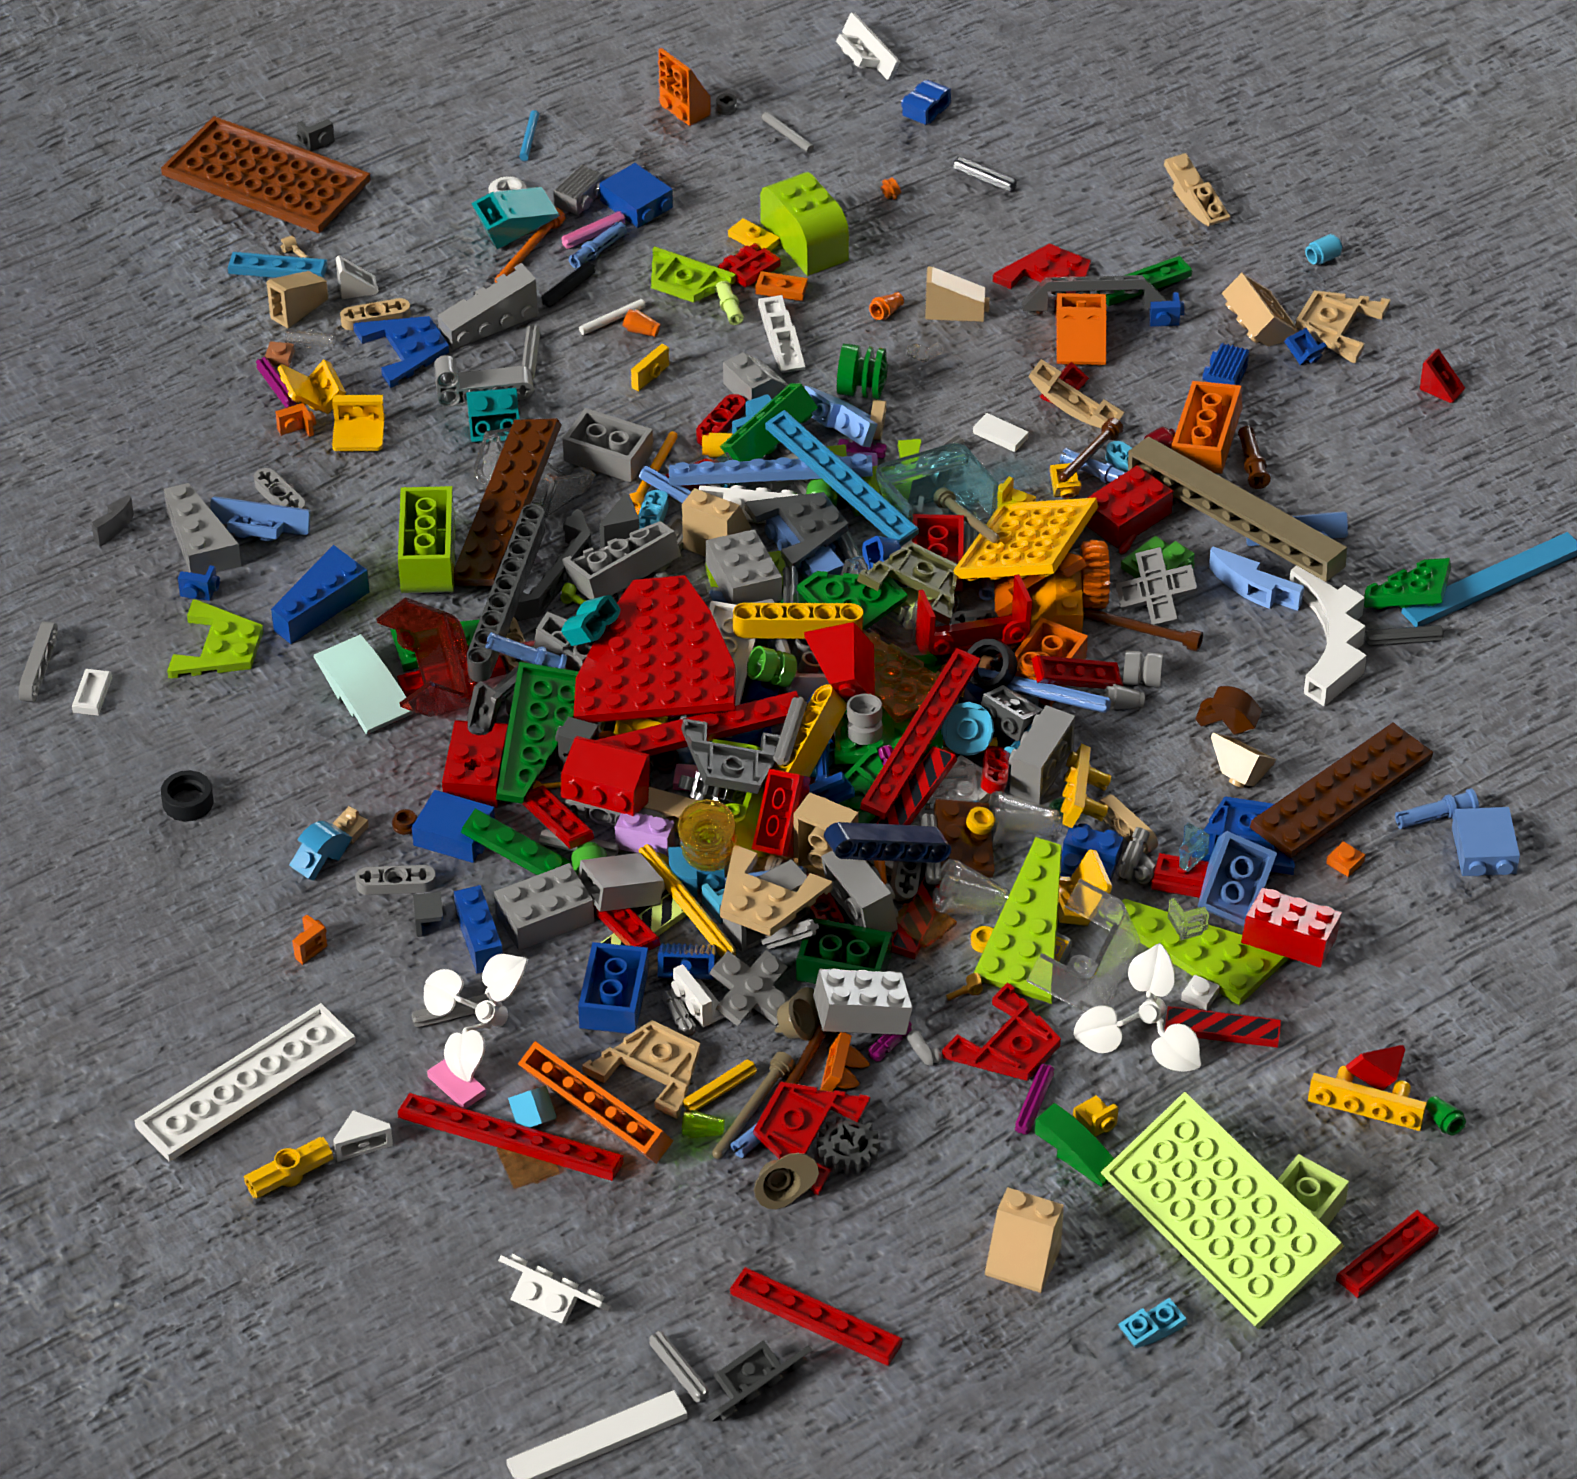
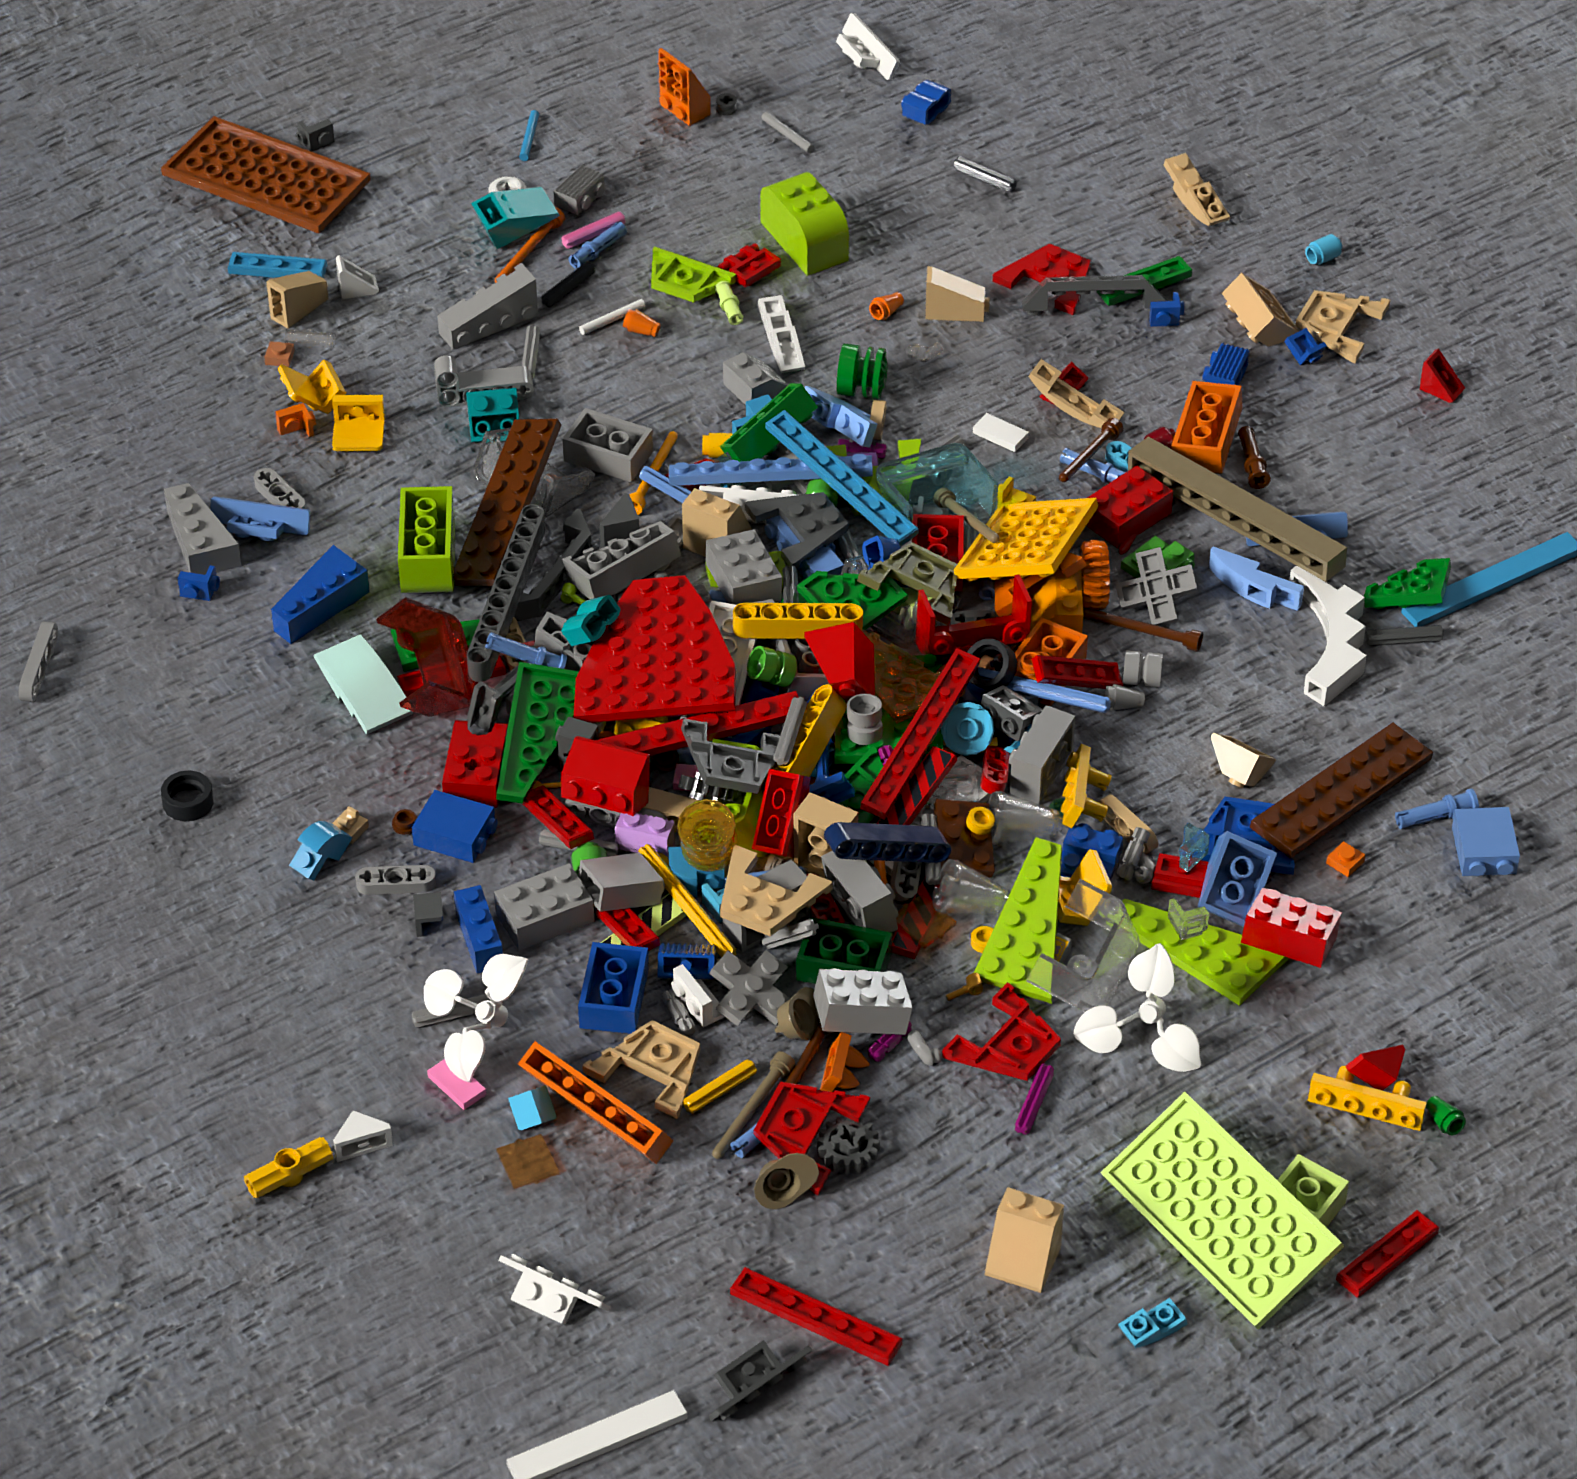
(92, 692): white tile -> none
(111, 524): flat silver slope -> none
(229, 644): lime wing -> none
(244, 1082): white plate -> none
(273, 379): magenta axle -> none
(290, 244): tan hand -> none
(310, 941): orange bracket -> none
(396, 309): tan beam -> none
(413, 339): blue wing -> none
(511, 844): green plate -> none
(511, 1136): red tile -> none
(636, 195): blue brick -> none
(650, 367): yellow plate -> none
(650, 507): medium azure beam -> none
(679, 1366): light grey axle -> none
(699, 1124): clear neon green cone -> none
(722, 410): red beam -> none
(749, 233): yellow plate -> none
(778, 284): orange plate -> none
(890, 188): orange plate -> none
(1064, 489): yellow bracket -> none
(1073, 1143): green slope -> none
(1081, 329): orange slope -> none
(1096, 1115): yellow bracket -> none
(1200, 993): white plate -> none
(1227, 1026): red tile -> none
(1232, 706): reddish brown brick -> none

